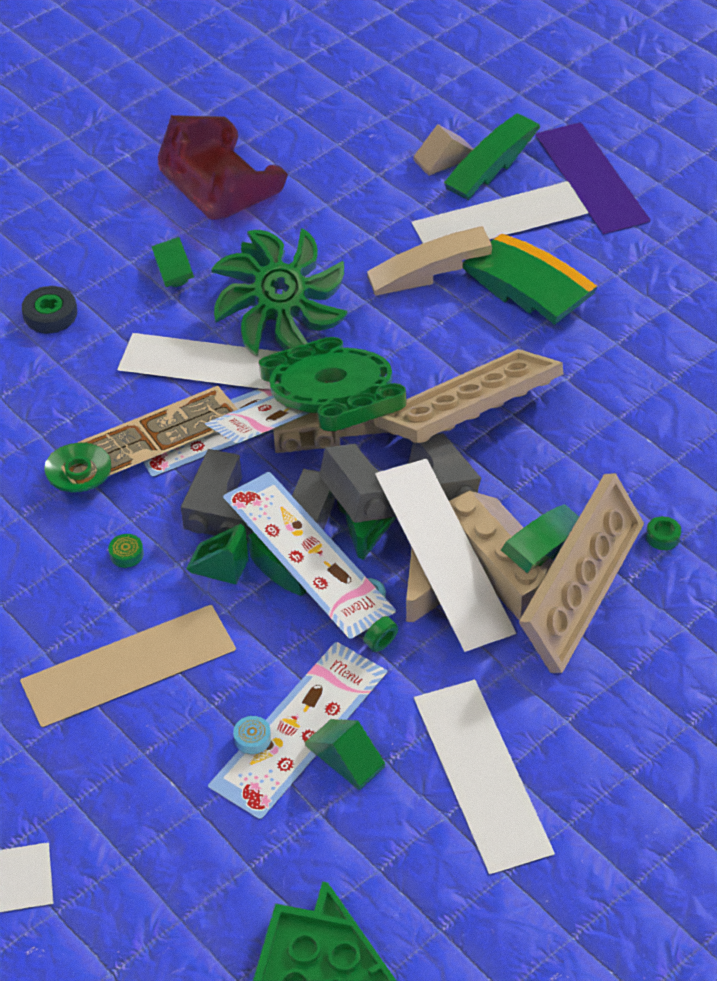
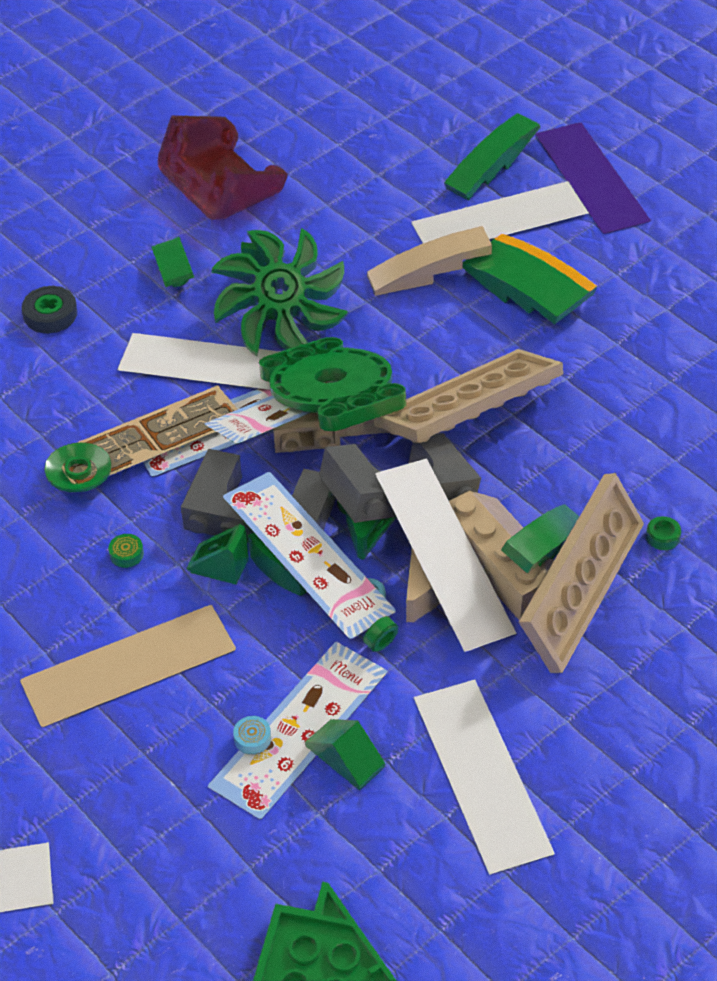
(441, 151): tan slope -> none

